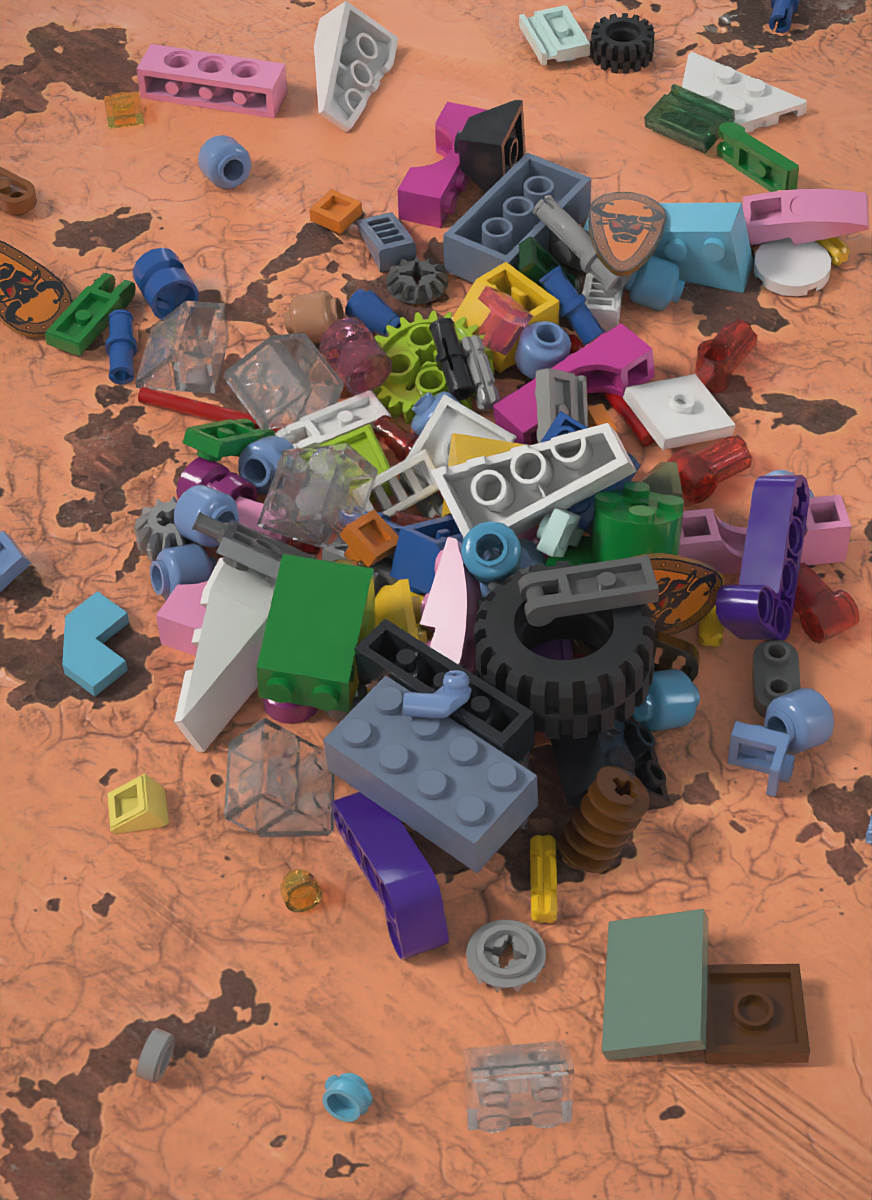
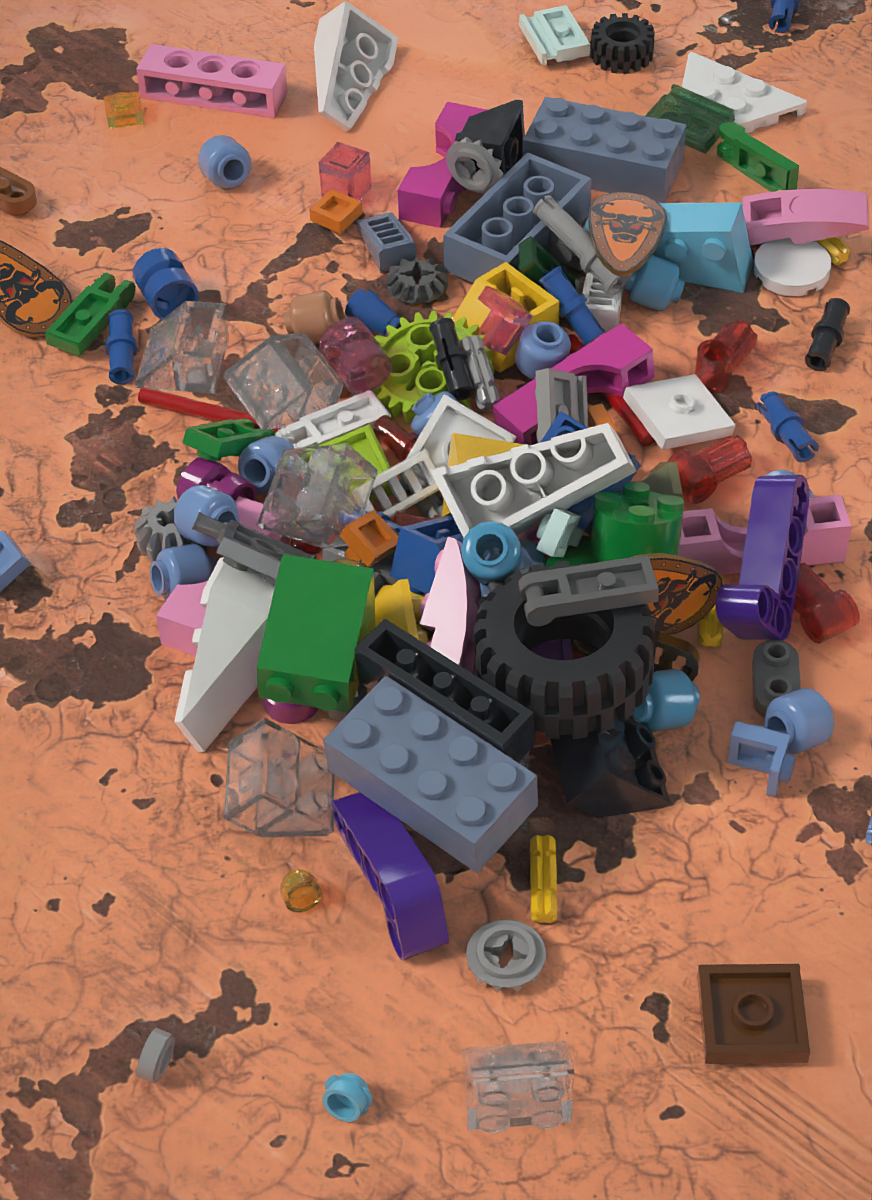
(84, 654): medium azure tile -> none
(137, 806): light yellow slope -> none
(346, 171): none -> clear pink panel
(443, 701): medium blue arm -> none
(464, 170): none -> light grey gear
(604, 820): reddish brown piece -> none
(609, 146): none -> sand blue brick
(656, 985): sand green tile -> none
(787, 426): none -> blue pin
(827, 334): none -> black pin

